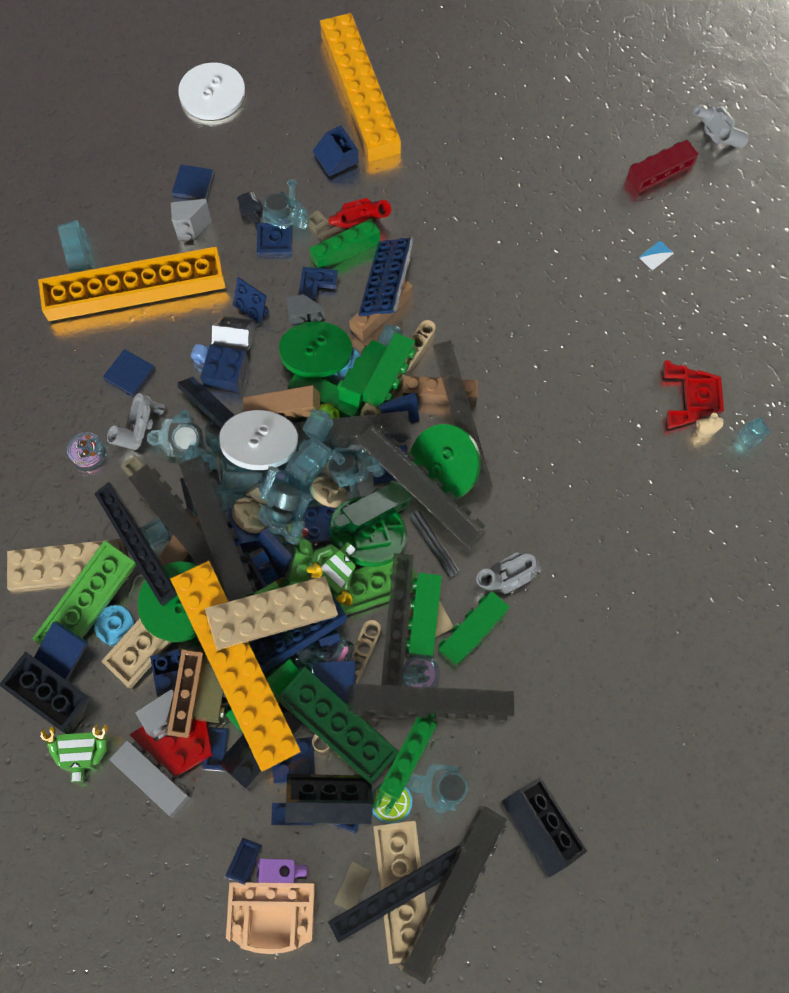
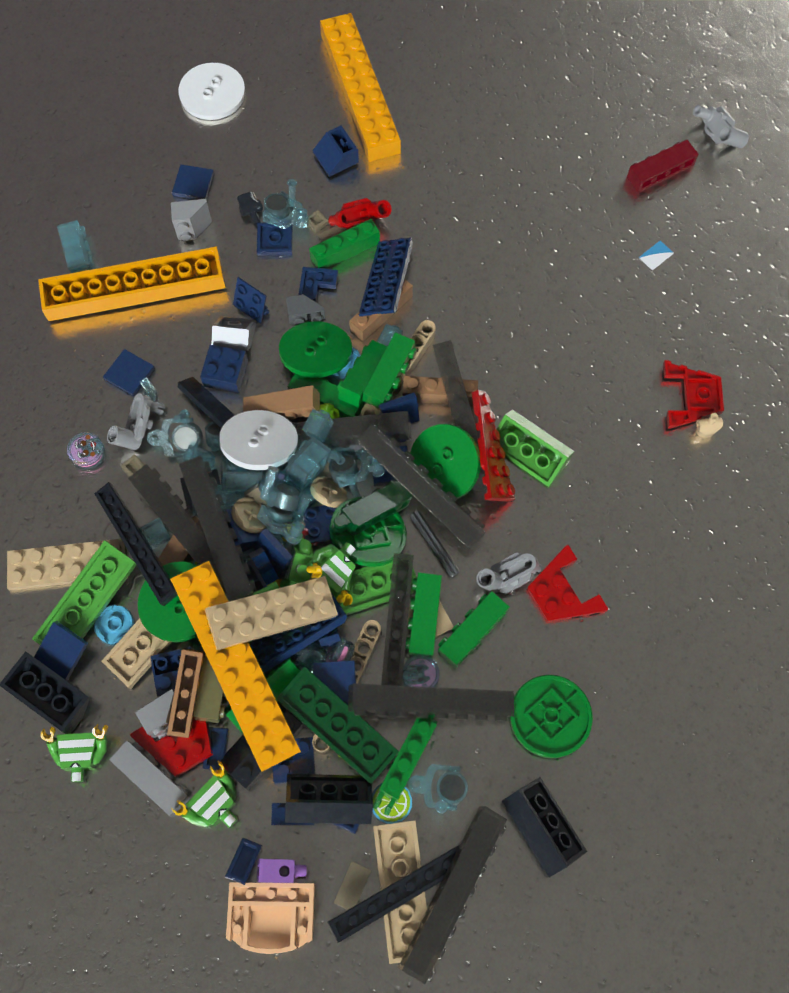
(149, 388): none -> clear light blue arm
(199, 353): medium blue piece -> none
(212, 801): none -> bright green torso
(491, 452): none -> red wing
(532, 448): none -> bright green slope
(551, 716): none -> green plate
(555, 595): none -> red wing
(754, 432): clear light blue brick -> none

